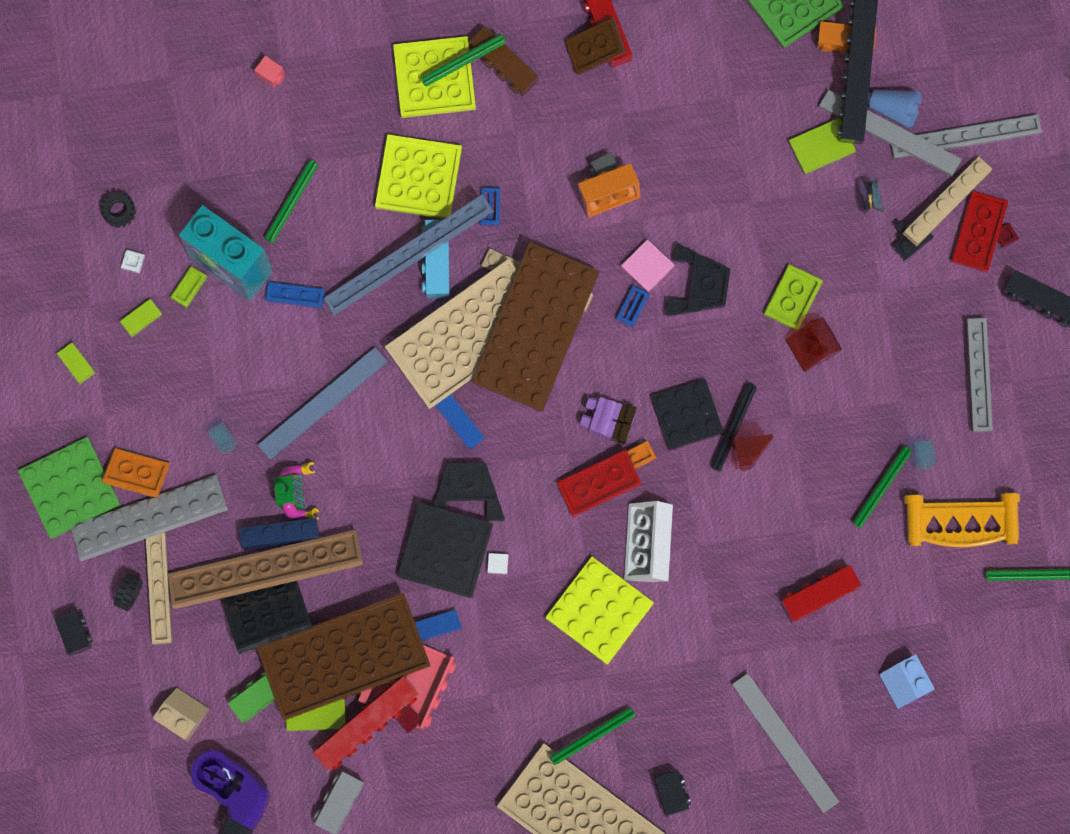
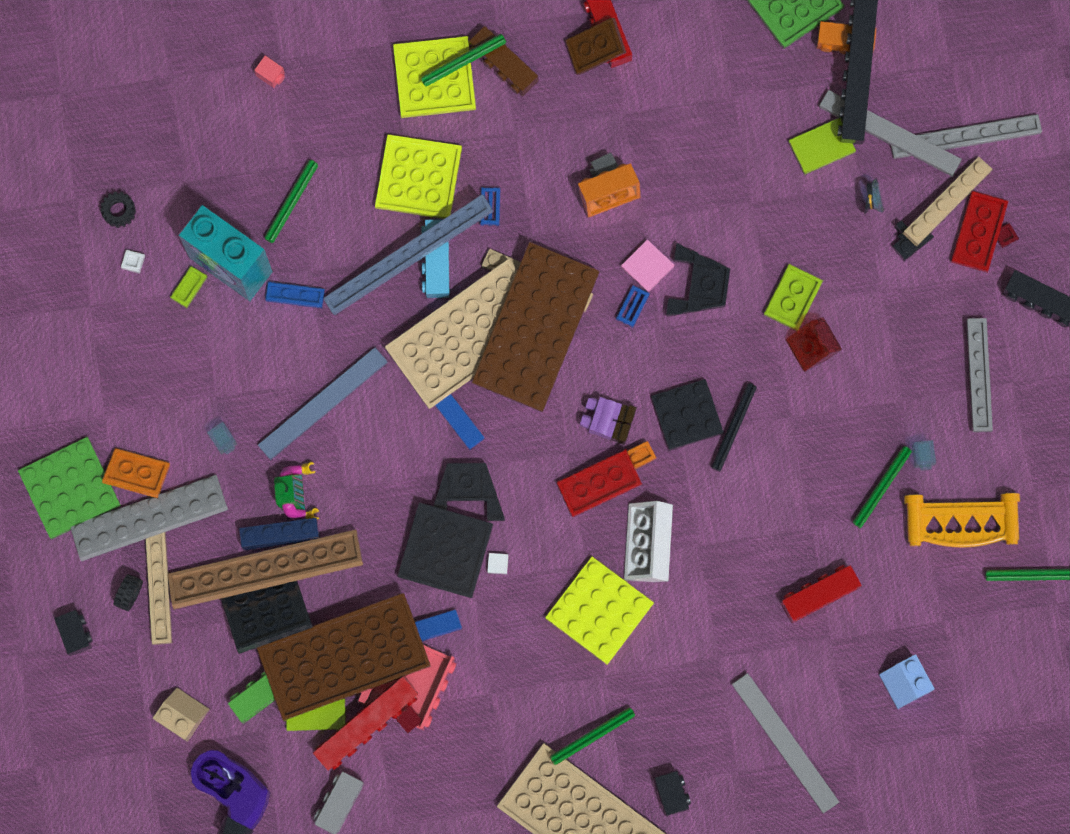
(76, 363): lime tile -> none
(141, 318): lime tile -> none
(749, 451): clear red slope -> none
(896, 105): medium blue cone -> none

